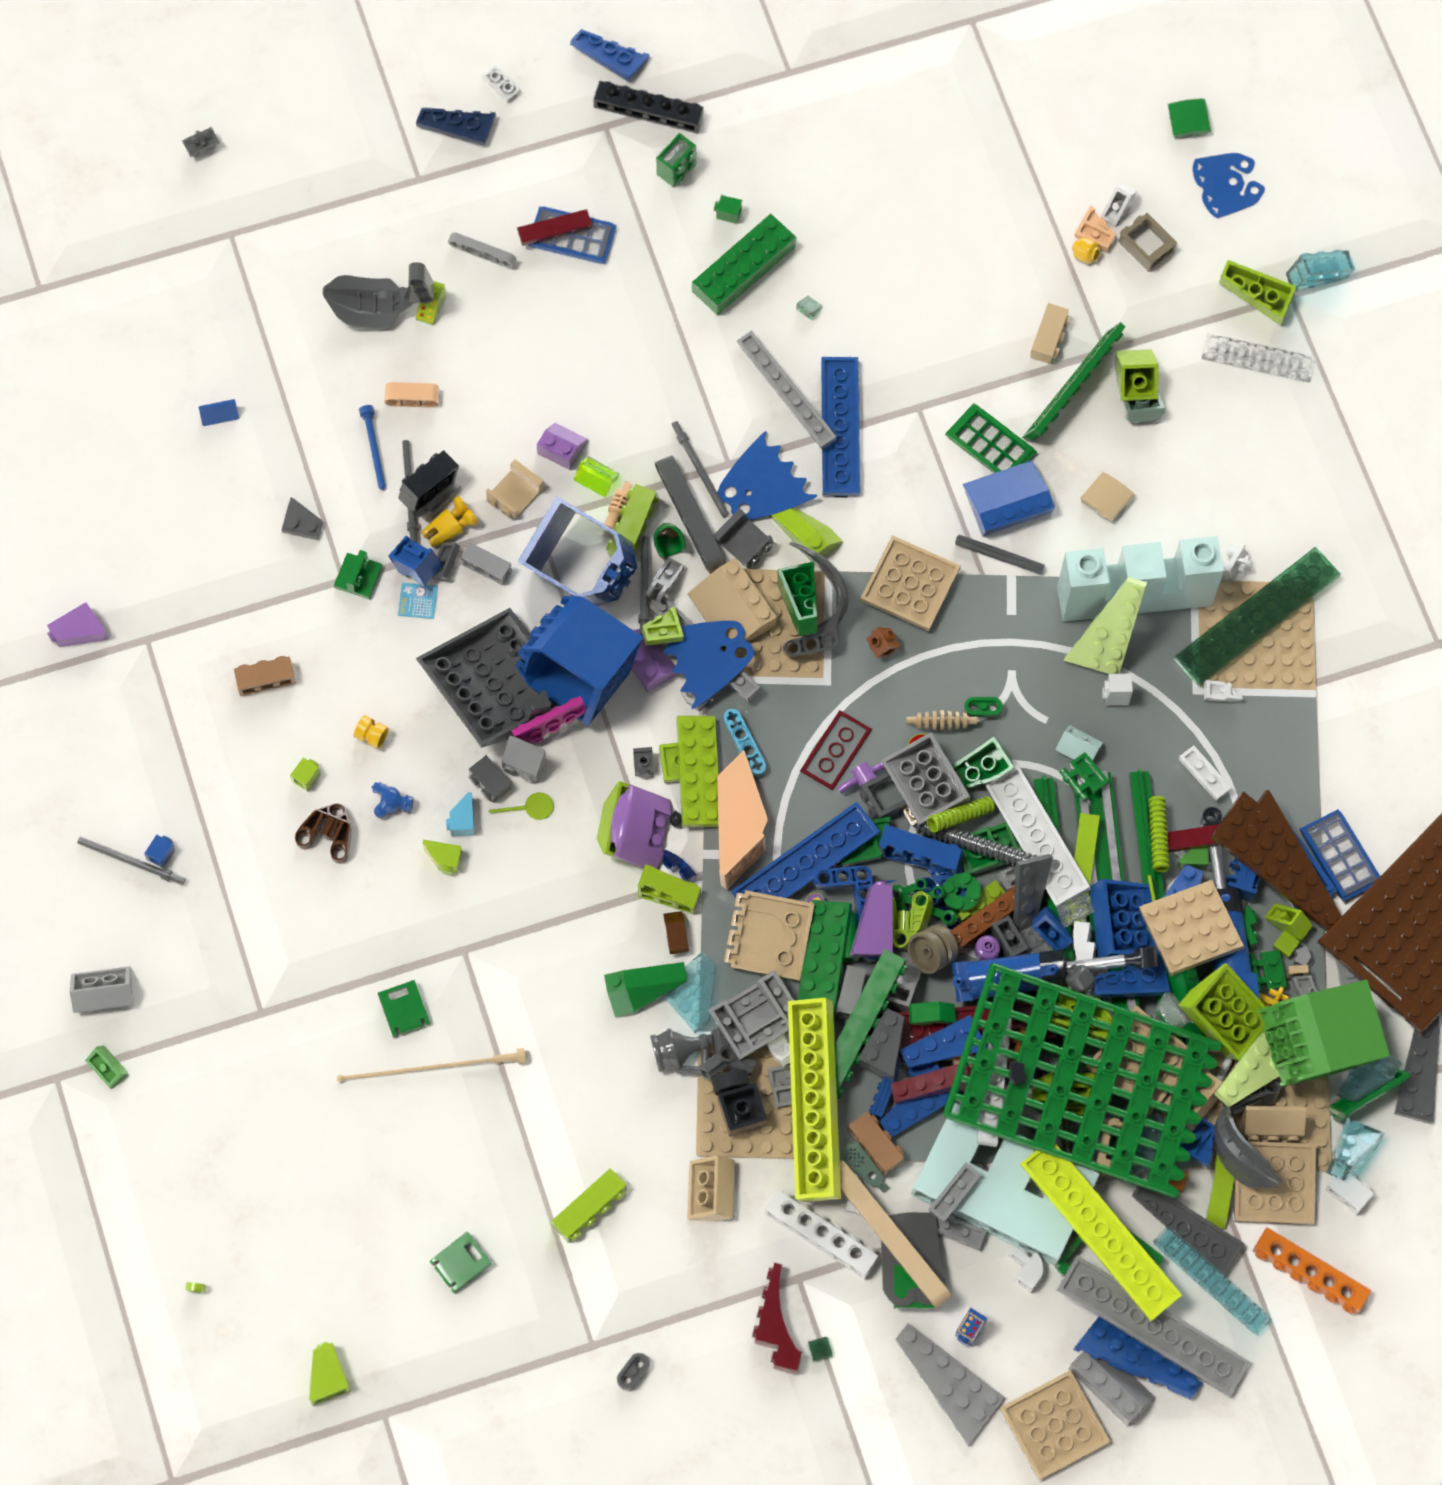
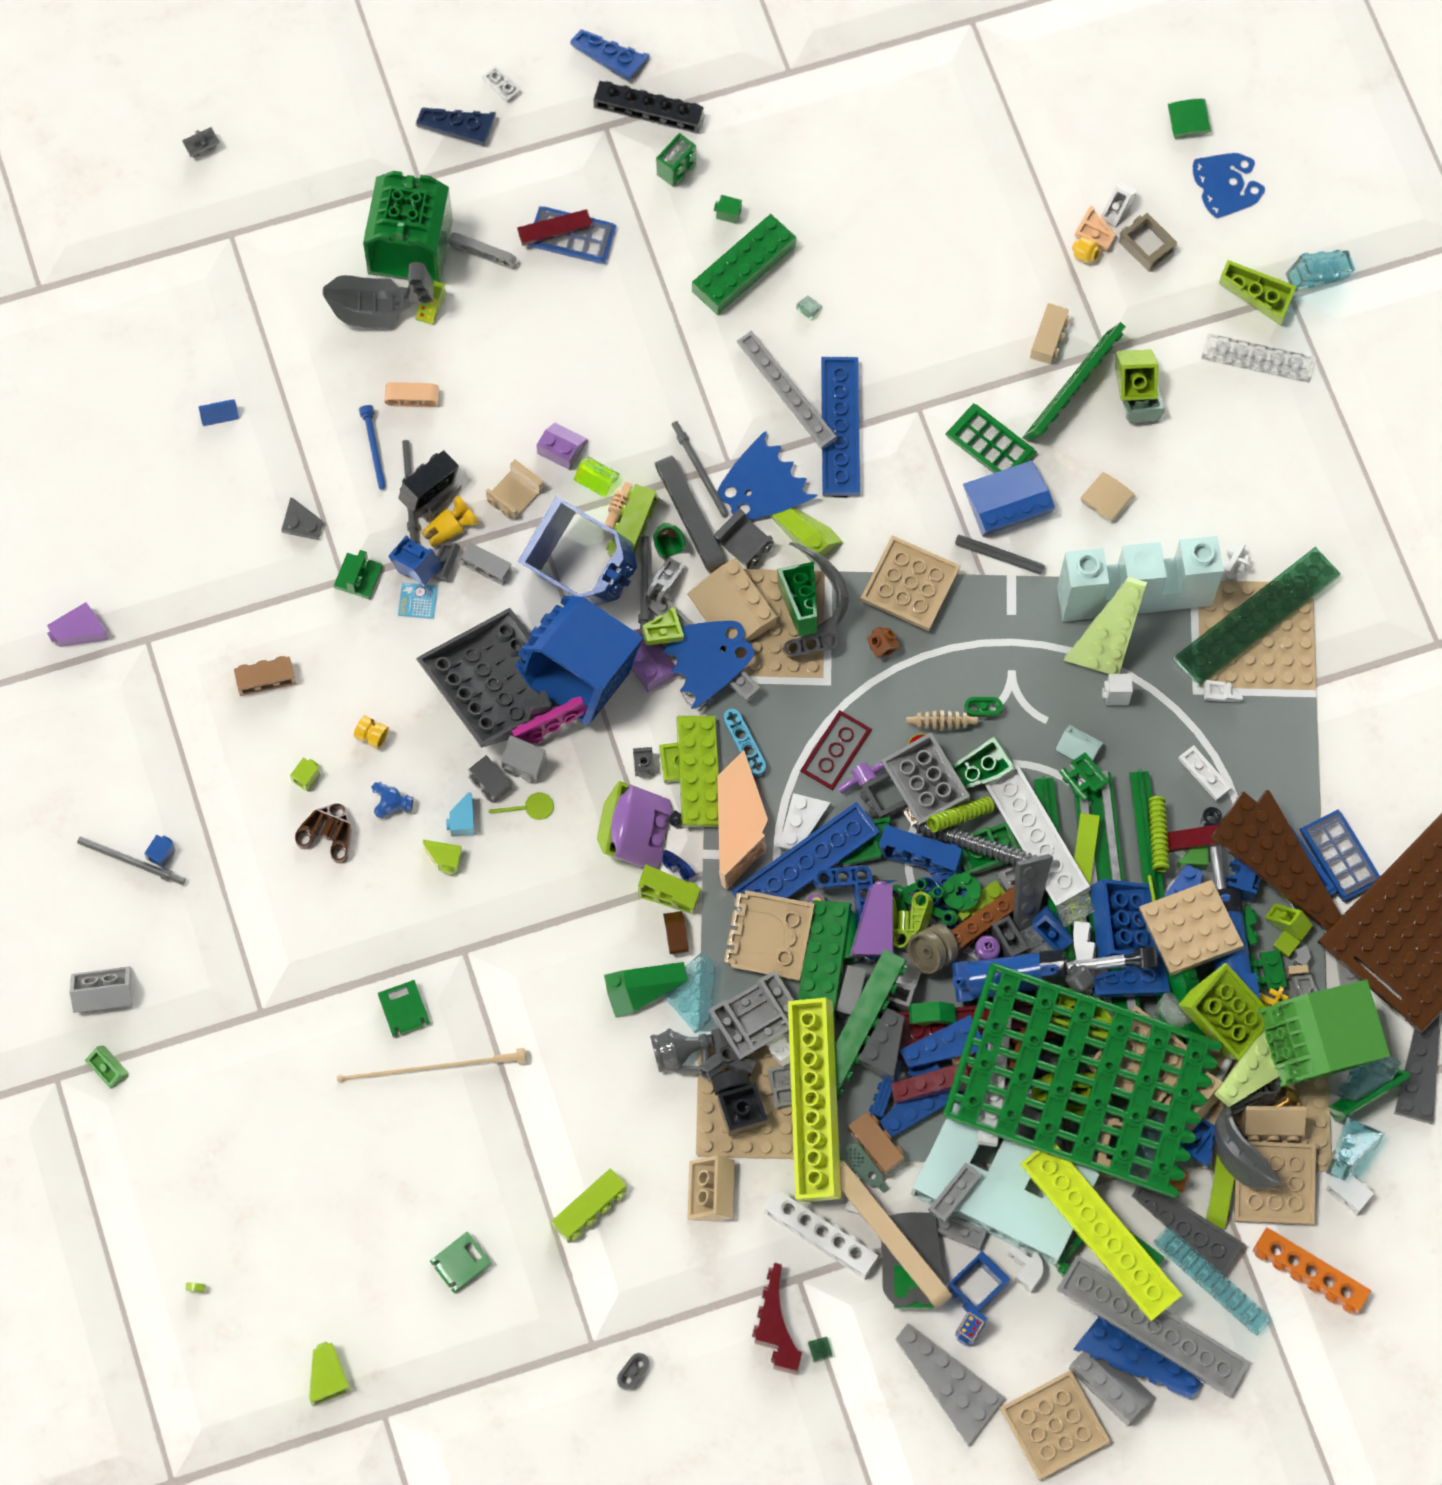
(407, 225): none -> green container
(801, 819): none -> white wing
(992, 1269): none -> blue window
(1016, 1073): black piece -> none
(1291, 1098): none -> pearl gold plant

